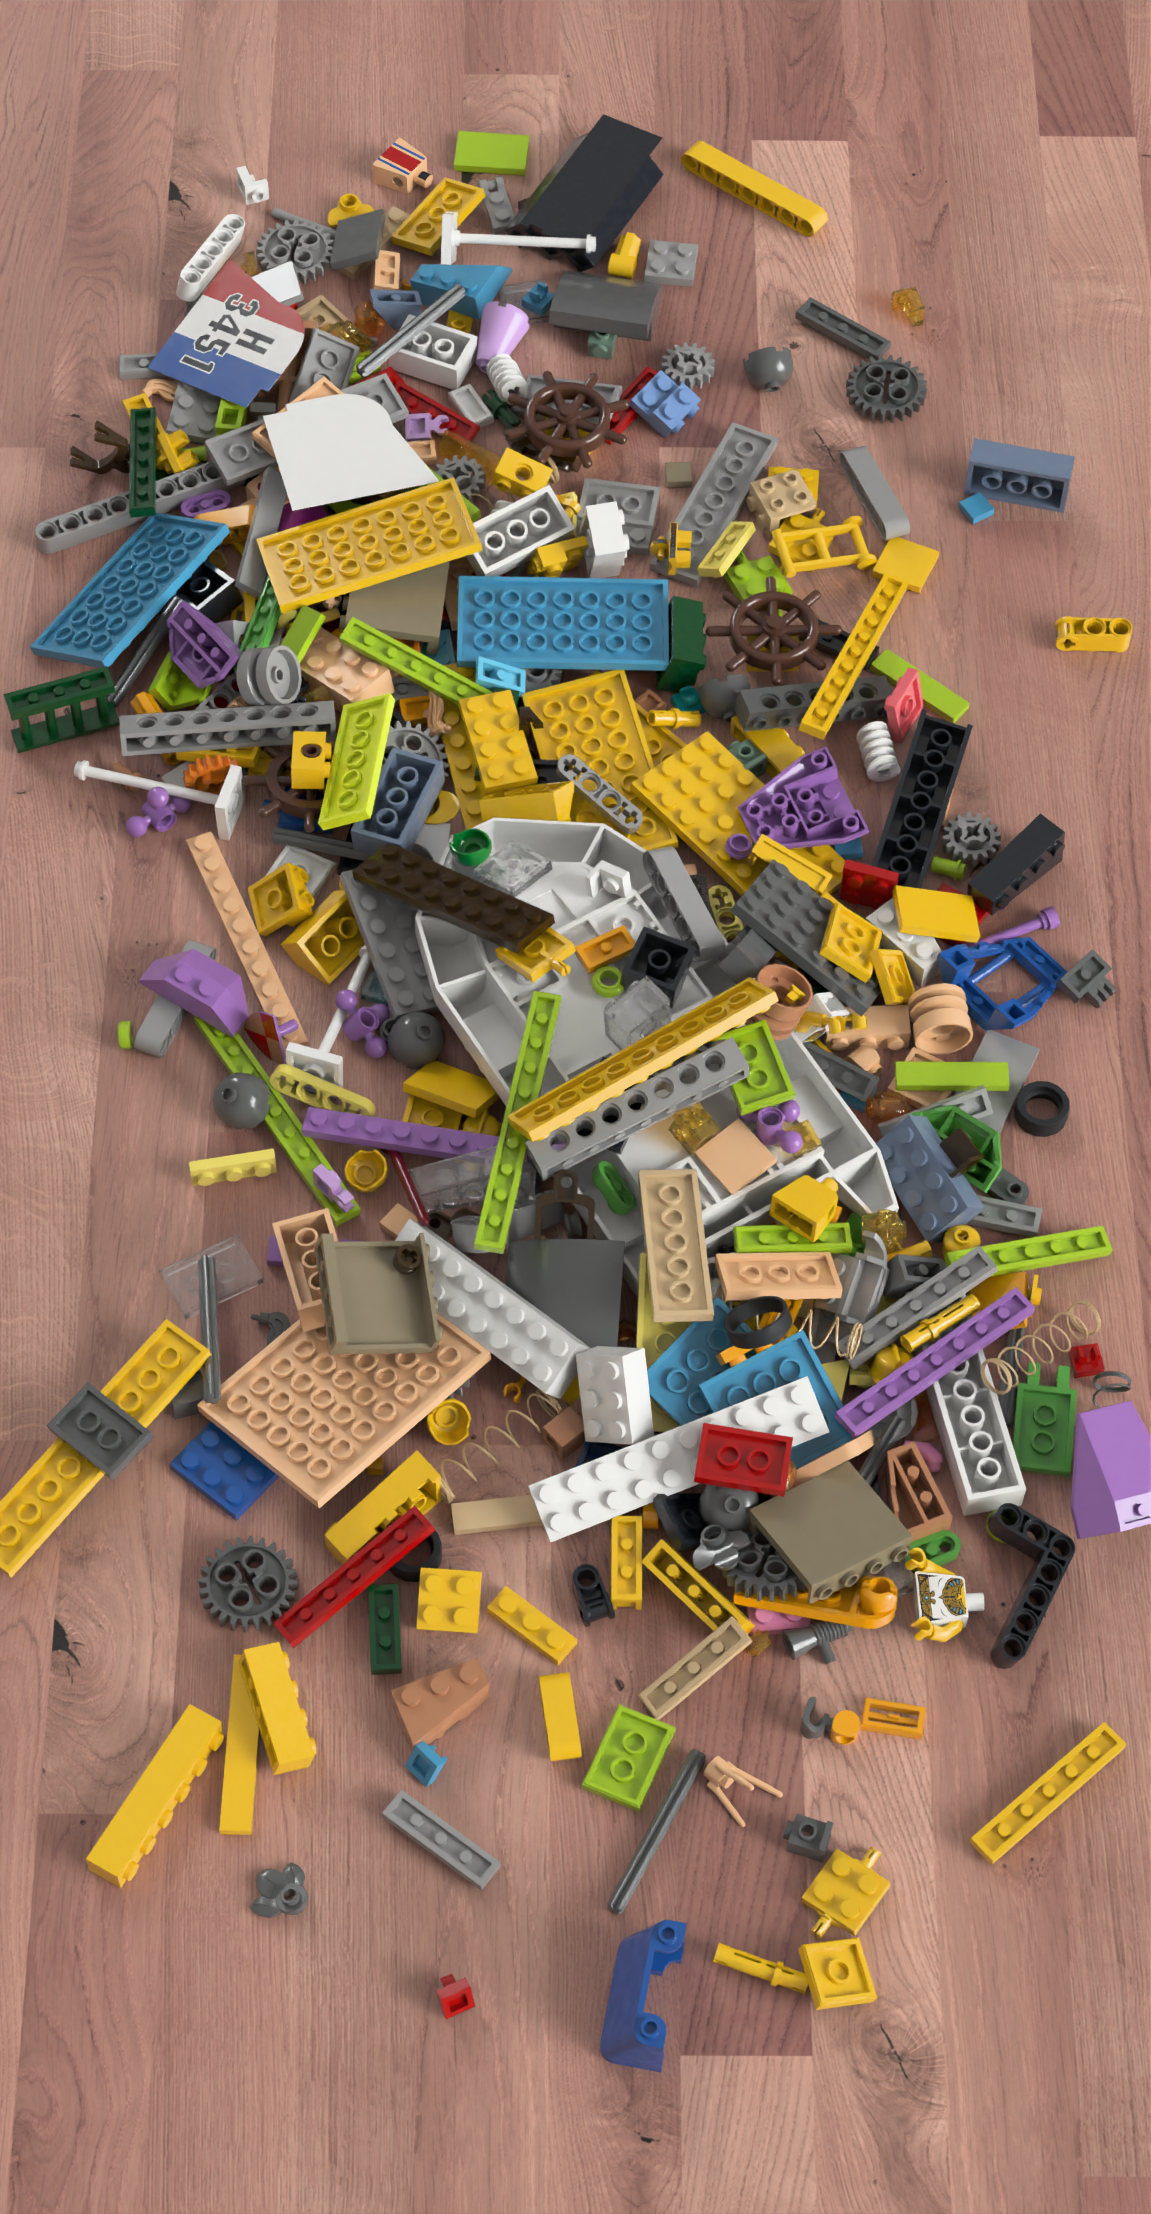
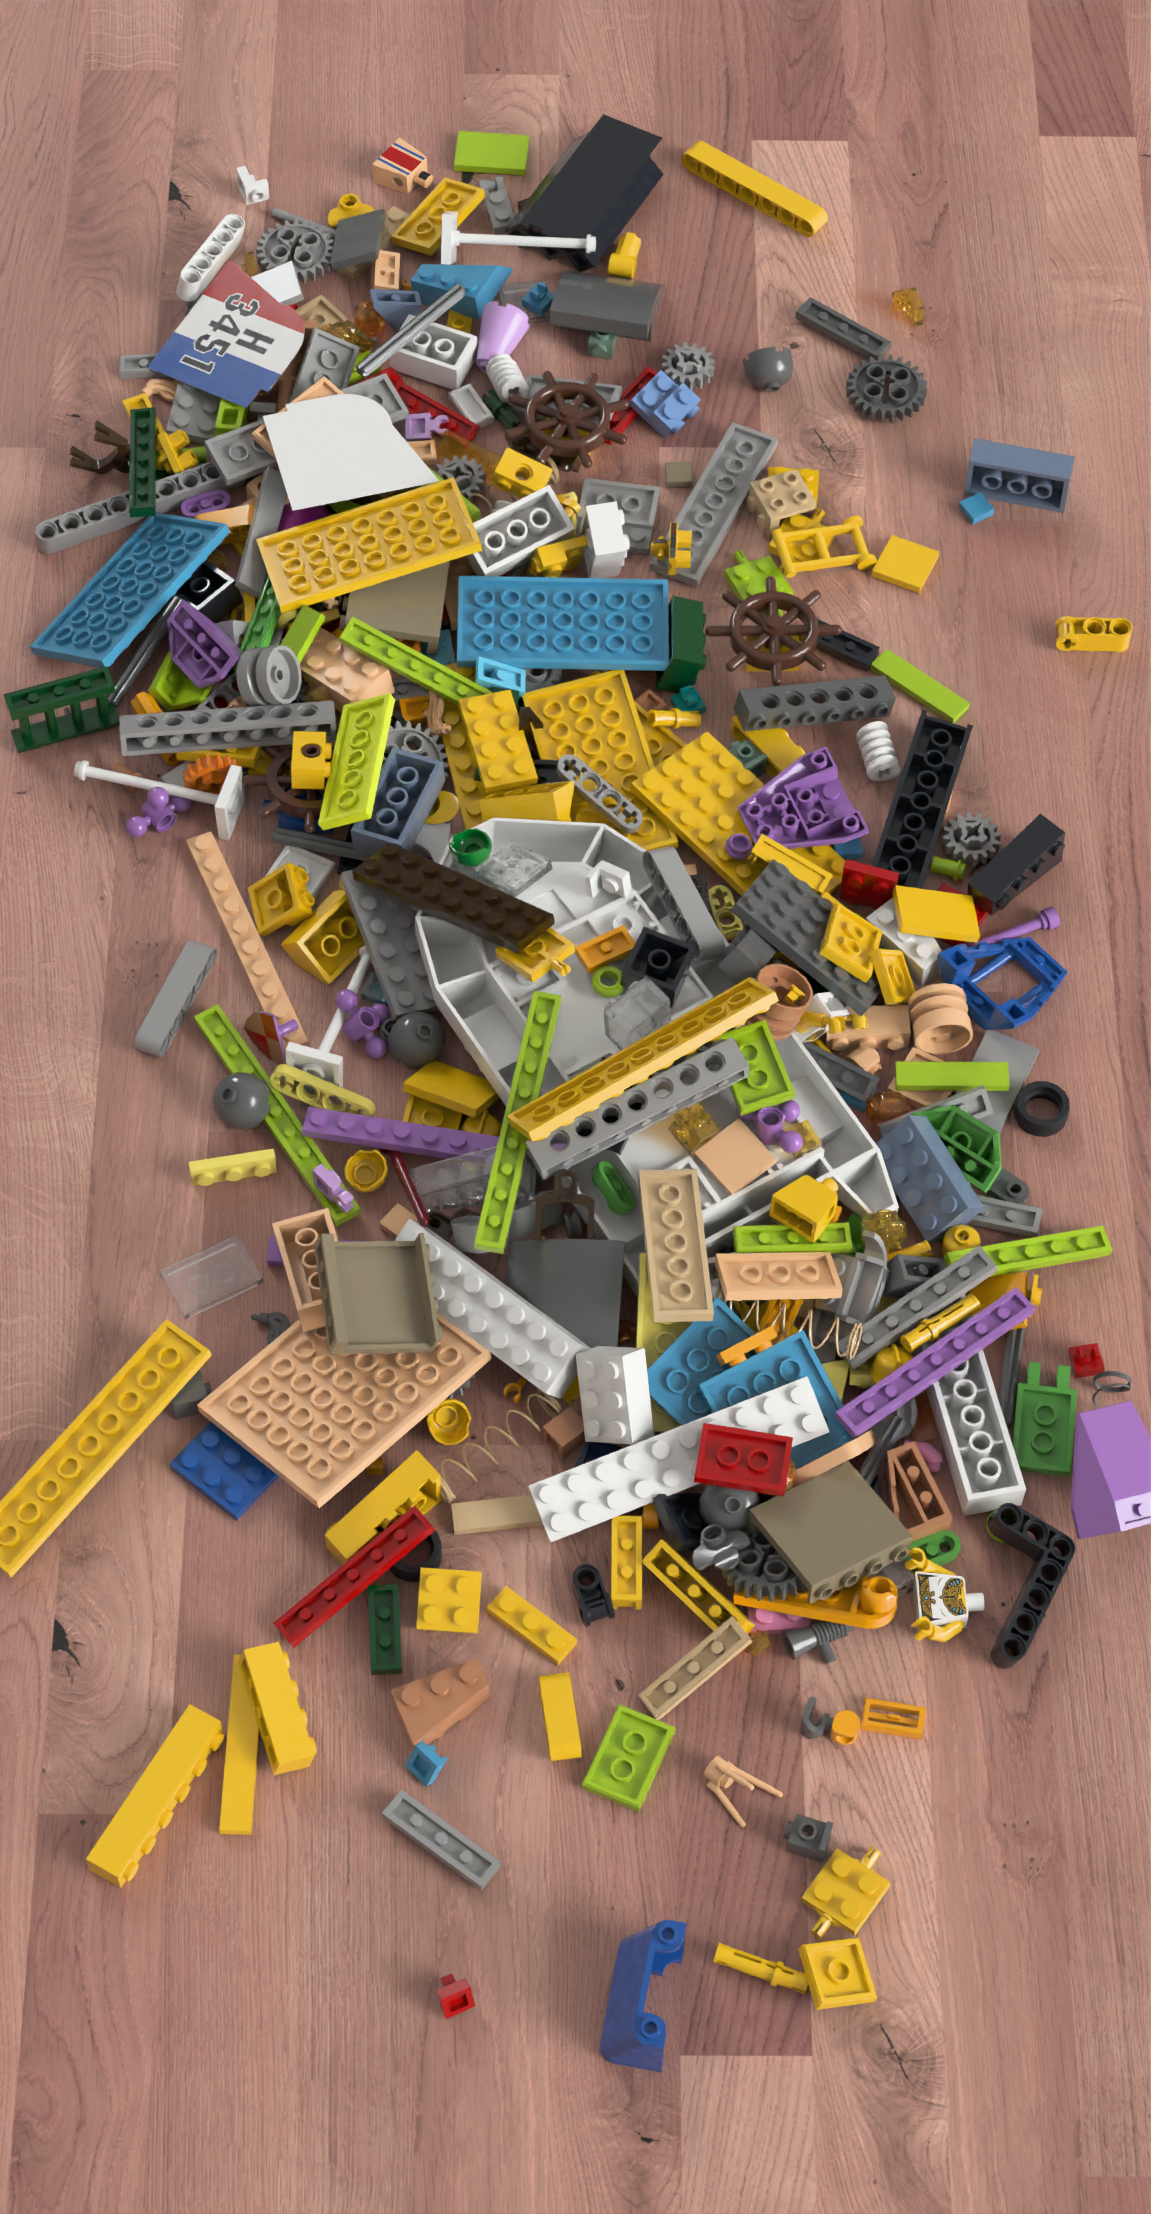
(100, 1431): dark grey plate -> none
(125, 1035): lime tile -> none
(200, 988): medium lavender wedge -> none
(209, 1328): dark grey axle -> none
(222, 1595): dark grey gear -> none
(277, 1889): dark grey plate -> none
(406, 1251): dark brown bush -> none
(656, 1832): dark grey axle -> none
(671, 263): light grey plate -> none
(720, 697): dark grey cylinder -> none
(726, 549): light yellow plate -> none
(763, 1336): black tyre -> none
(853, 656): yellow plate -> none
(874, 493): light grey beam -> none
(904, 705): coral plate -> none
(961, 1152): dark brown bracket -> none
(1047, 1793): yellow plate -> none
(1070, 1311): tan piece -> none
(1088, 980): dark grey hinge -> none

